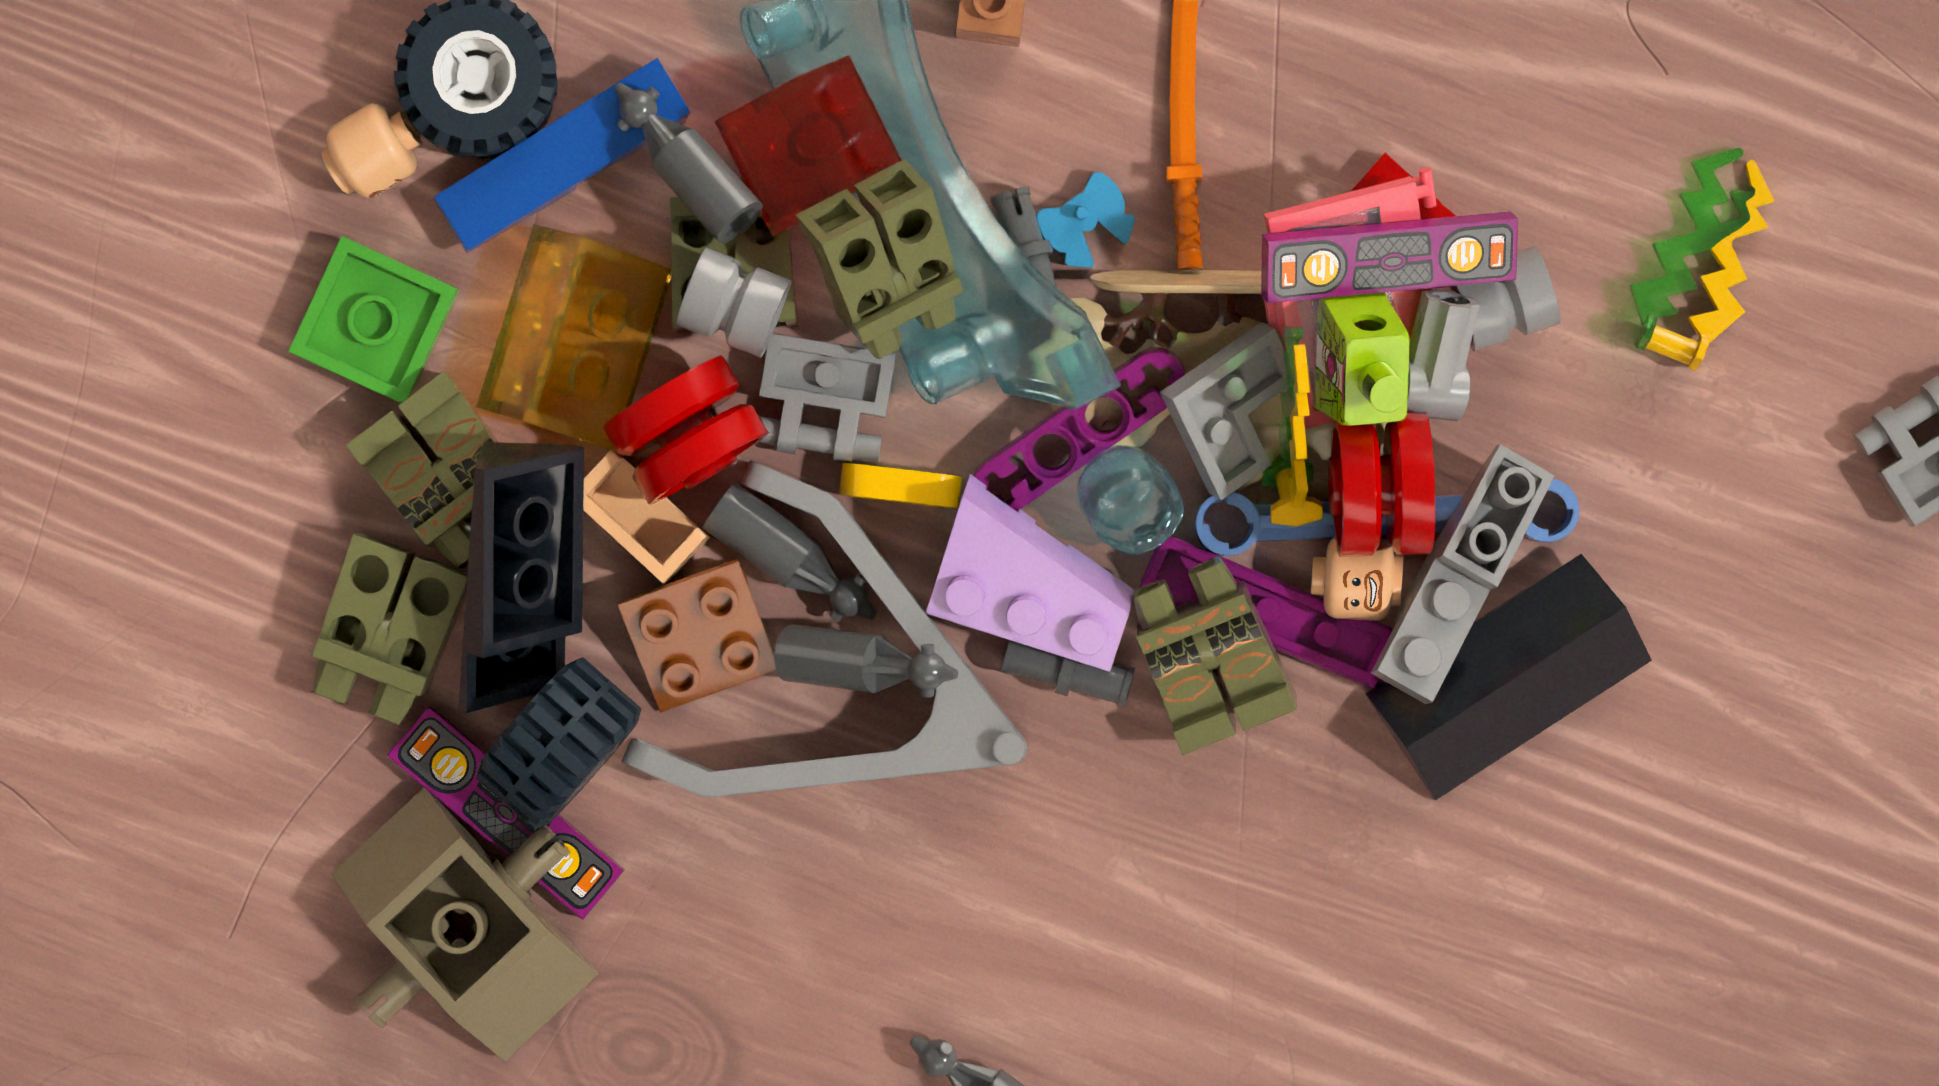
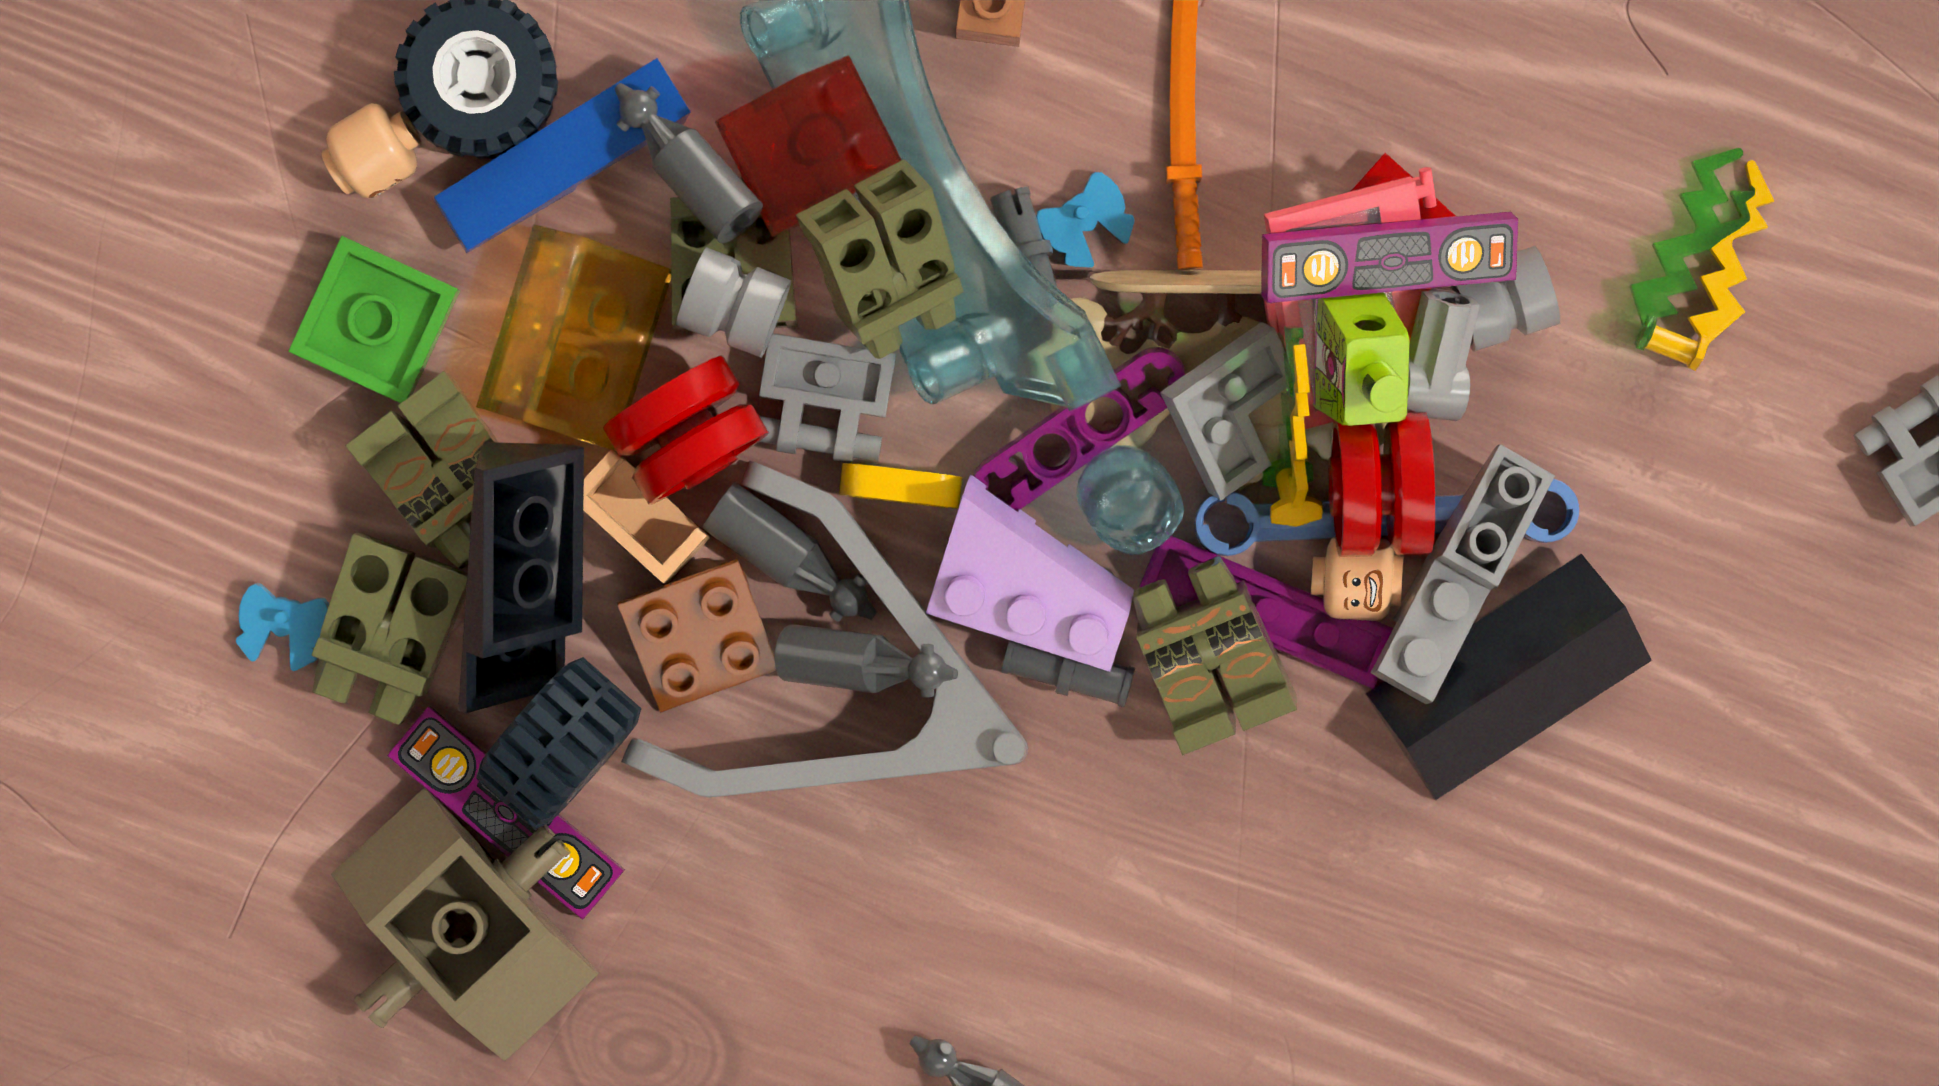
(263, 612): none -> dark azure piece

